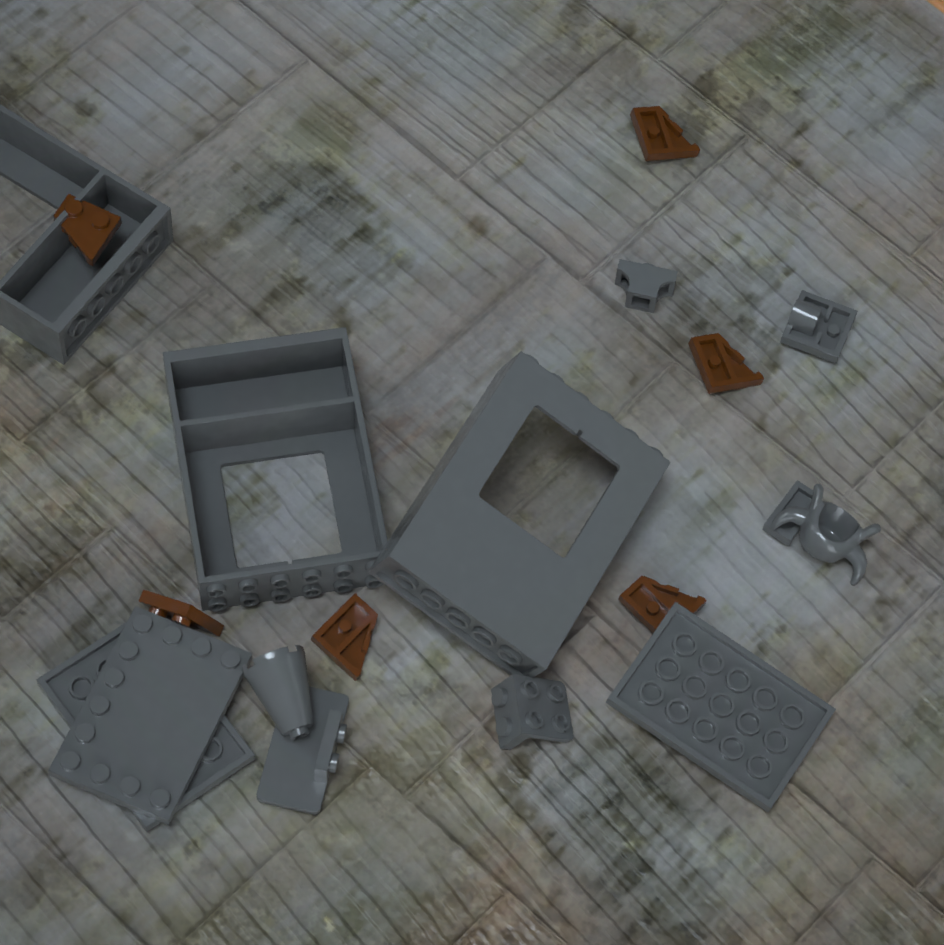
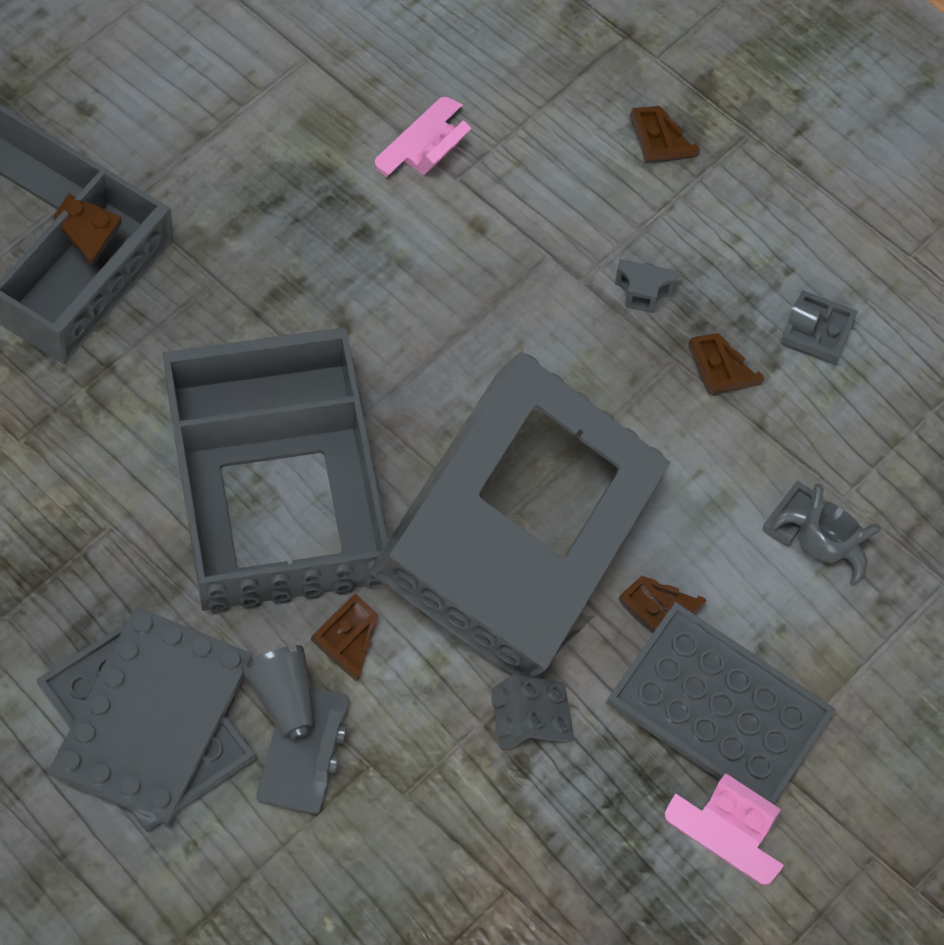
(180, 612): reddish brown wing -> none
(425, 140): none -> bright pink plate
(731, 827): none -> bright pink plate

